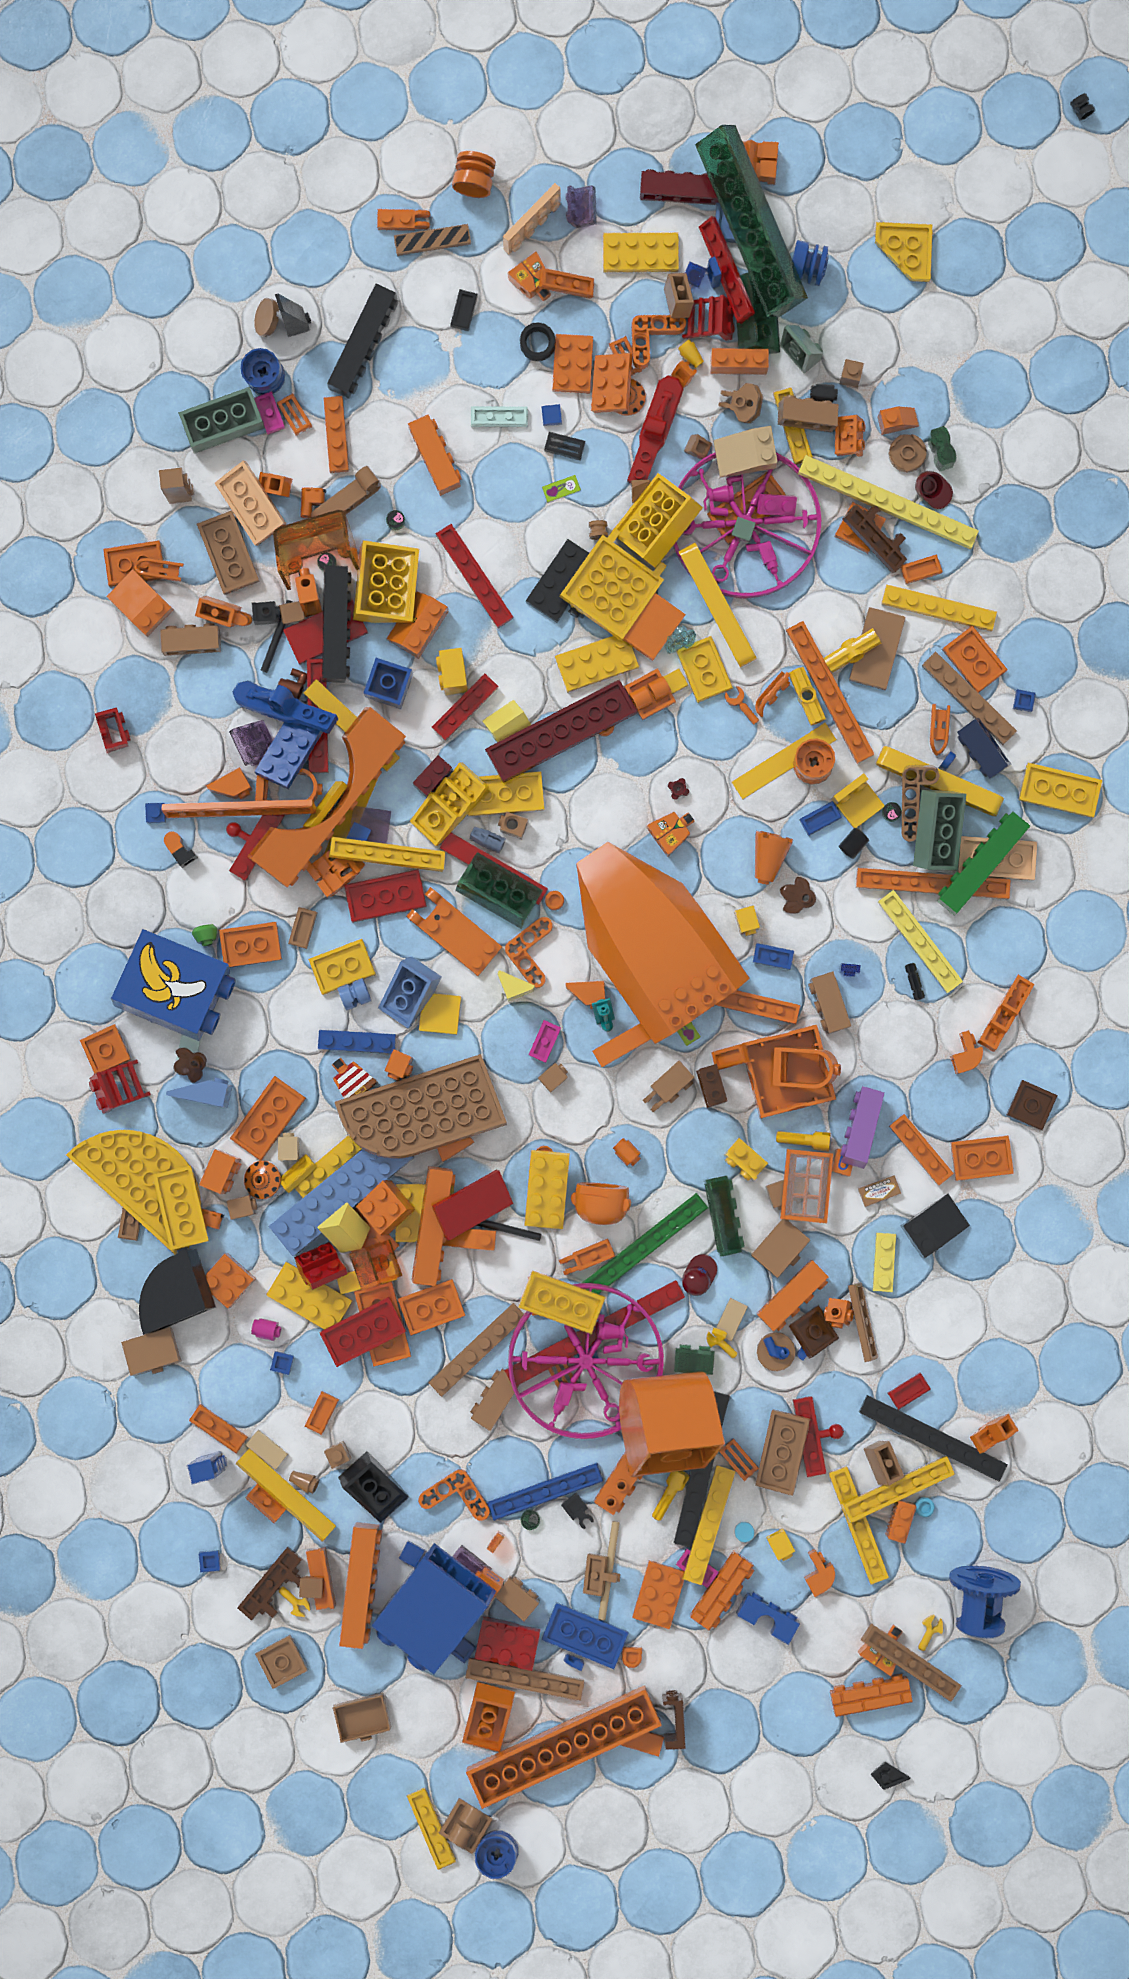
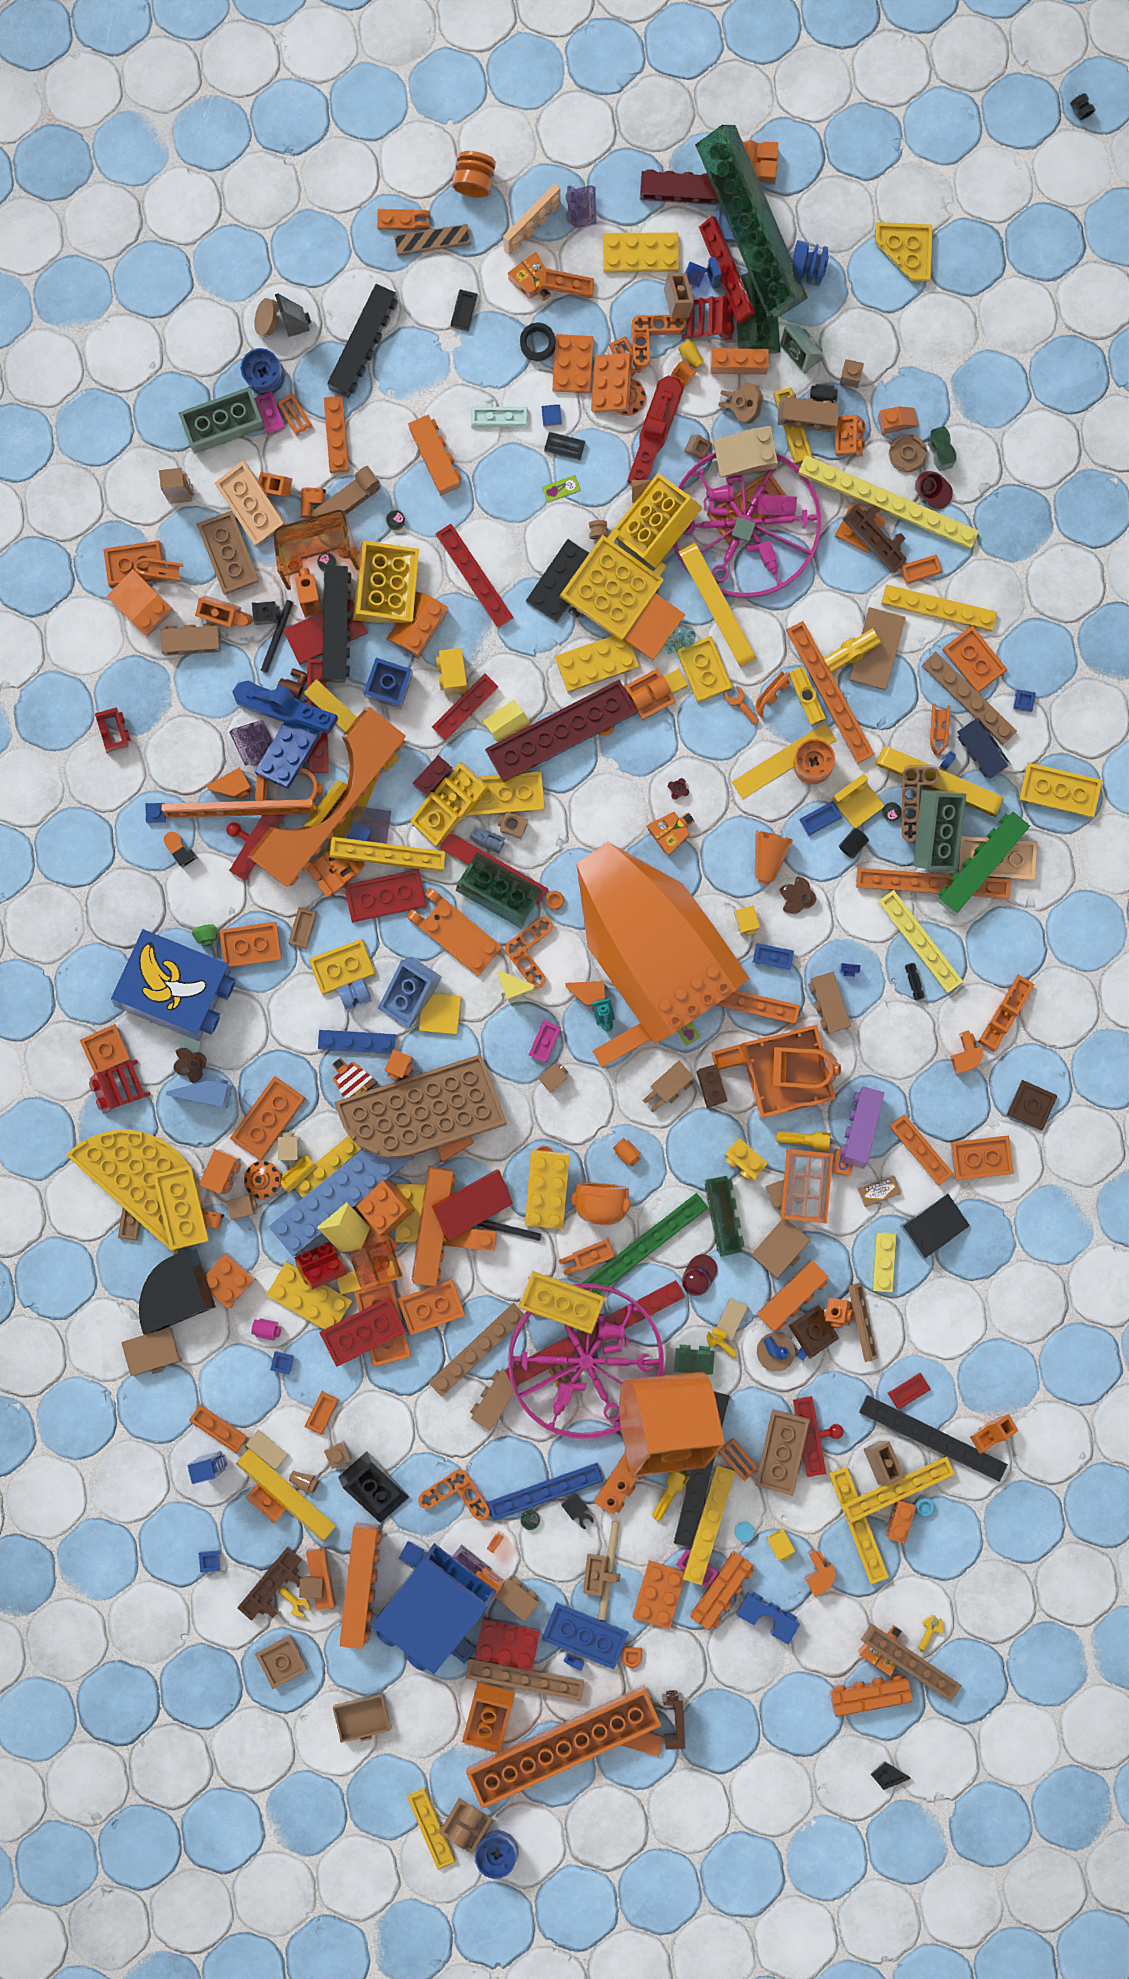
(291, 612): medium nougat slope -> none
(983, 1599): blue piece -> none

